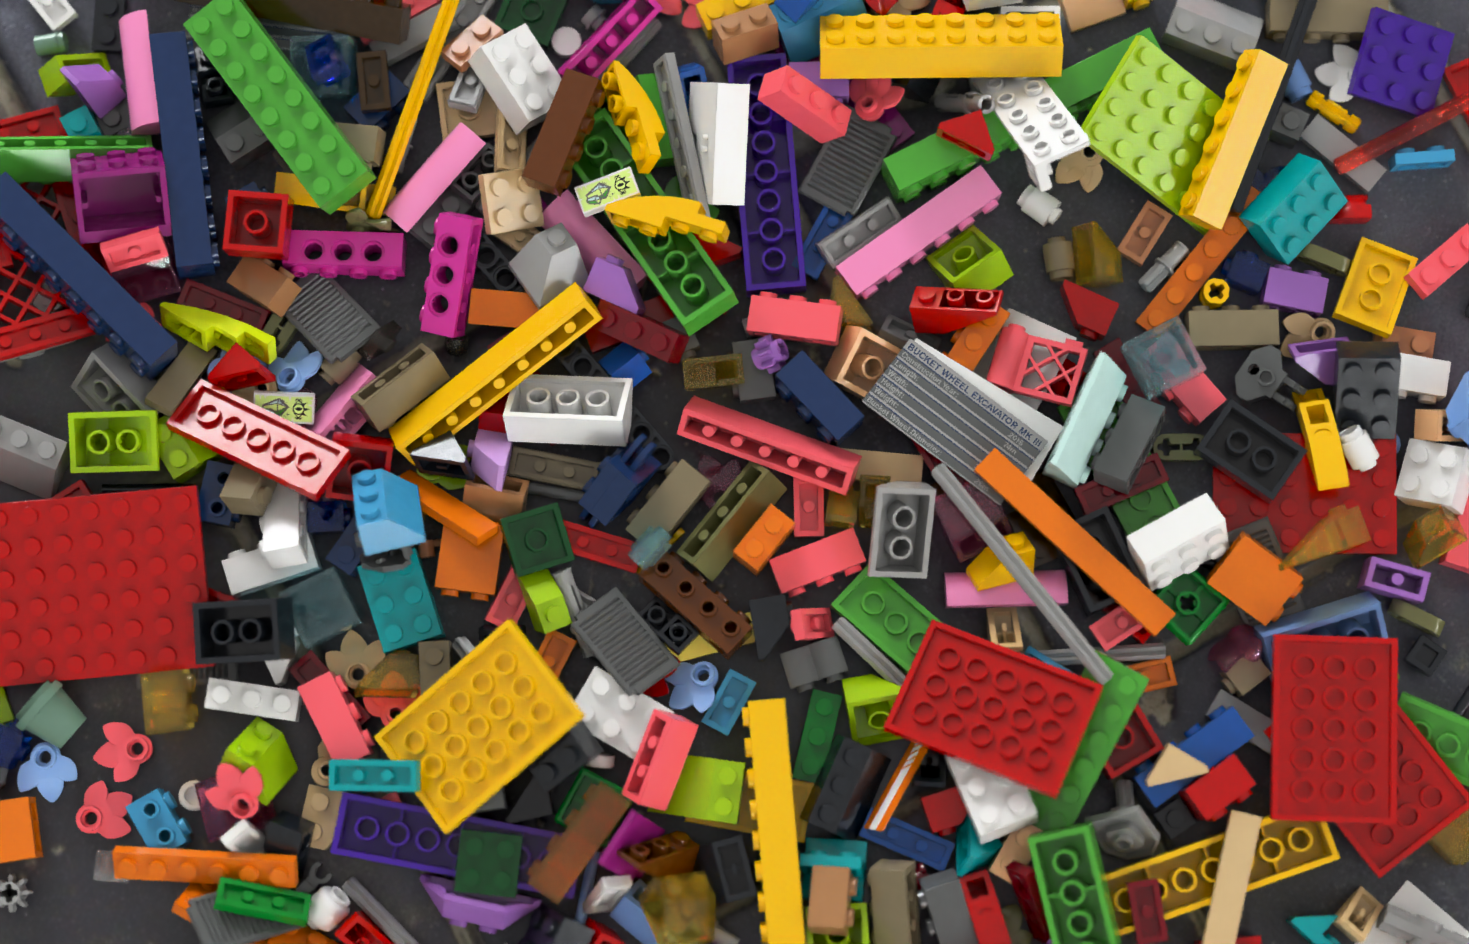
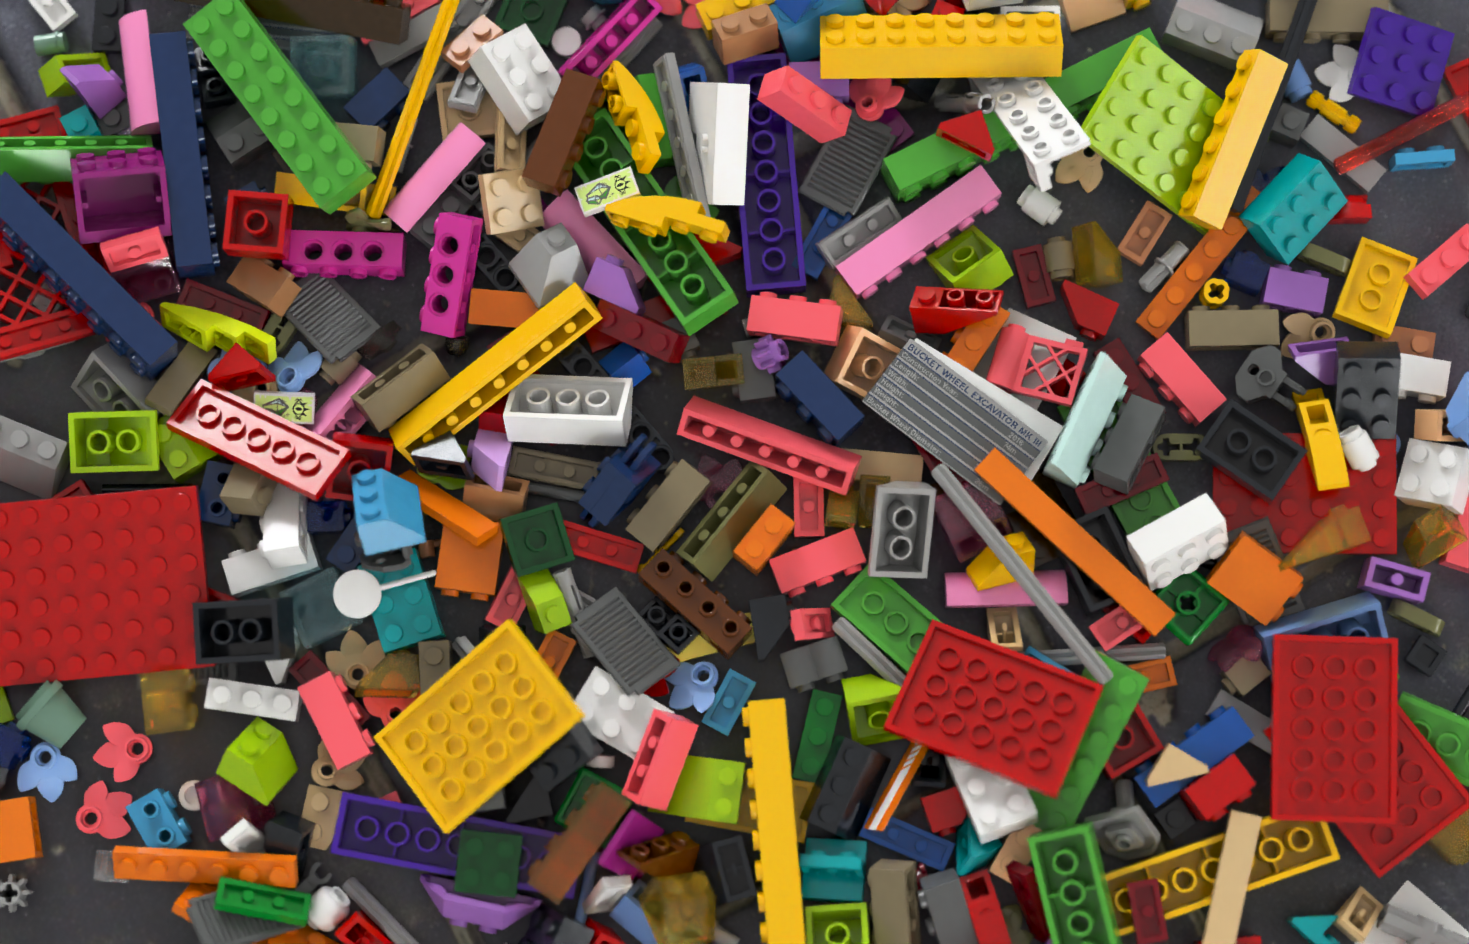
(235, 786): coral plate -> none
(326, 61): clear blue slope -> none
(359, 592): none -> white piece
(374, 81): dark brown plate -> none
(374, 775): teal plate -> none
(650, 547): clear light blue brick -> none
(831, 900): medium nougat brick -> none
(1033, 276): none -> dark red plate
(1162, 358): clear light blue brick -> none

